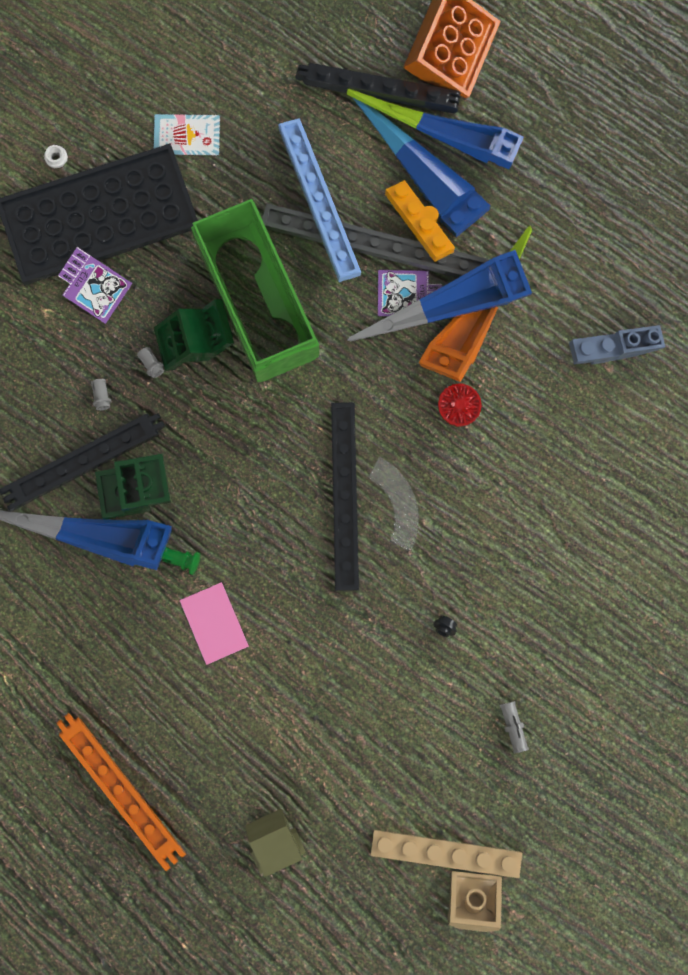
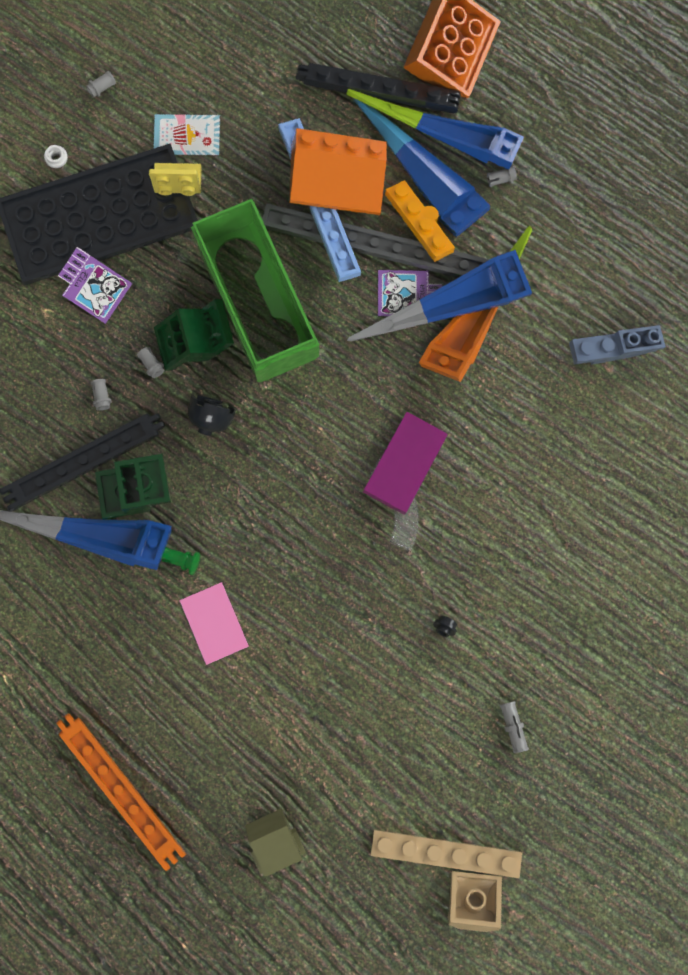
(100, 84): none -> light grey pin
(176, 178): none -> light yellow bracket
(209, 414): none -> black cylinder
(337, 171): none -> orange slope
(345, 497): black tile -> none
(405, 463): none -> magenta tile
(459, 405): red wheel -> none
(502, 176): none -> light grey pin

